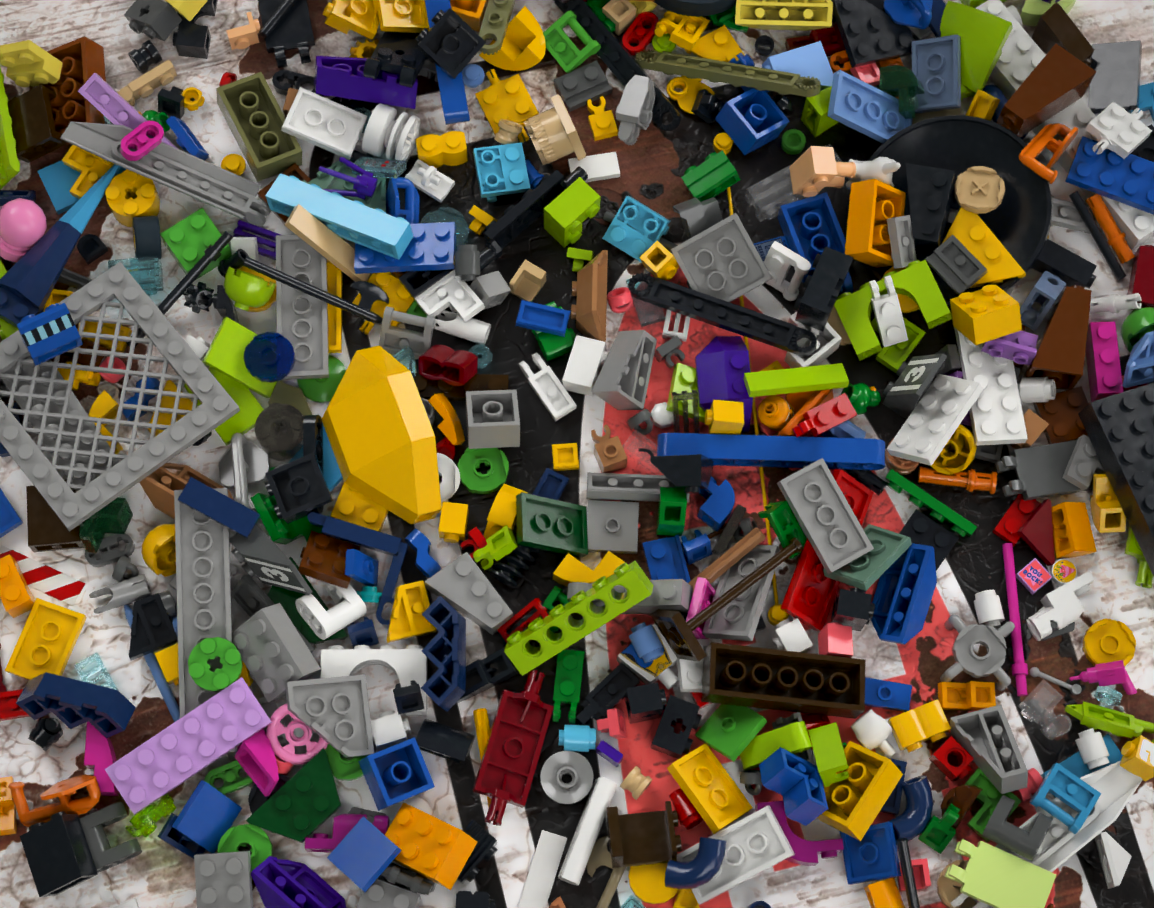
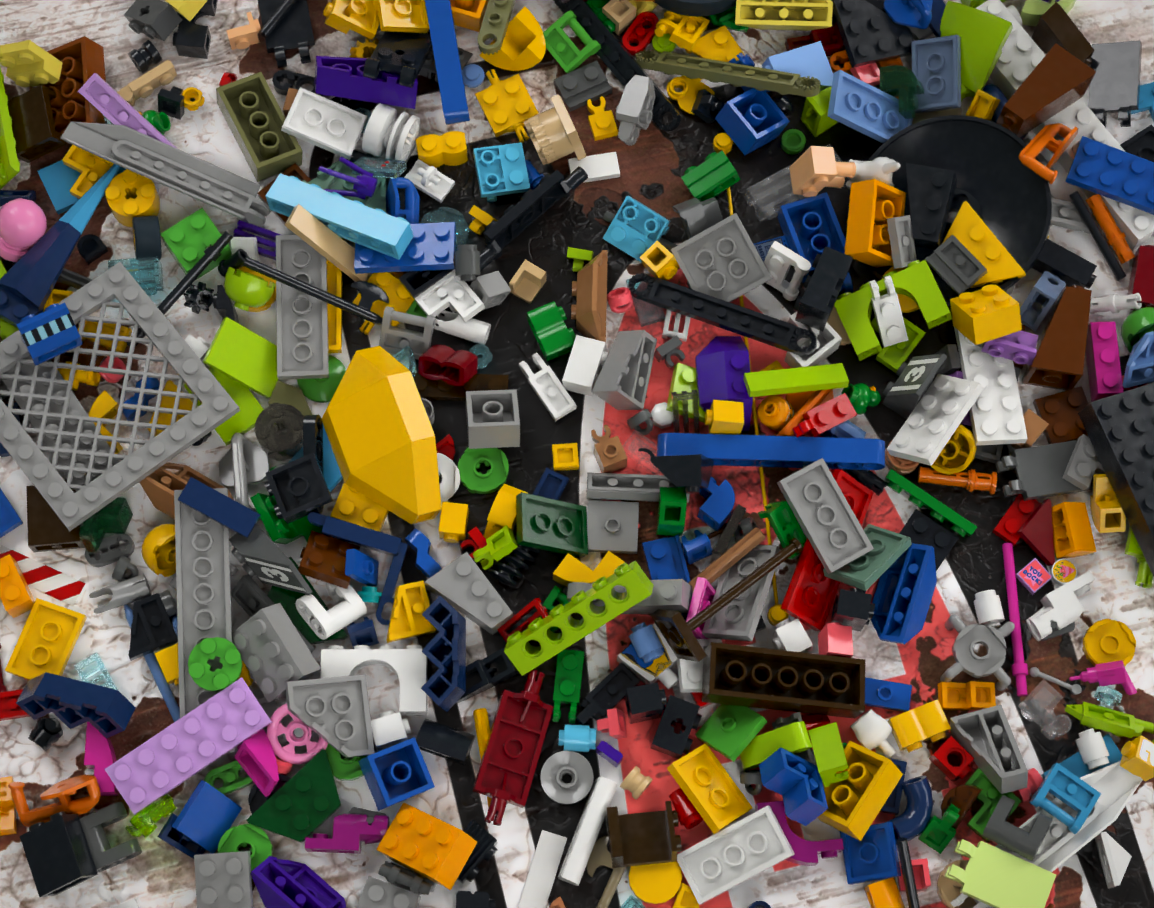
(140, 142): dark pink plate -> none
(186, 138): blue plate -> none
(234, 163): yellow plate -> none
(269, 357): clear blue tile -> none
(364, 854): blue tile -> none
(408, 698): black tile -> none
(449, 42): black plate -> none
(451, 424): light orange slope -> none
(508, 132): tan wheel -> none
(543, 318): blue tile -> none
(568, 210): lime brick -> none
(700, 869): dark blue cylinder -> none
(766, 41): black hinge -> none
(979, 189): tan tile -> none
(1036, 389): white brick -> none
(1118, 130): white plate -> none

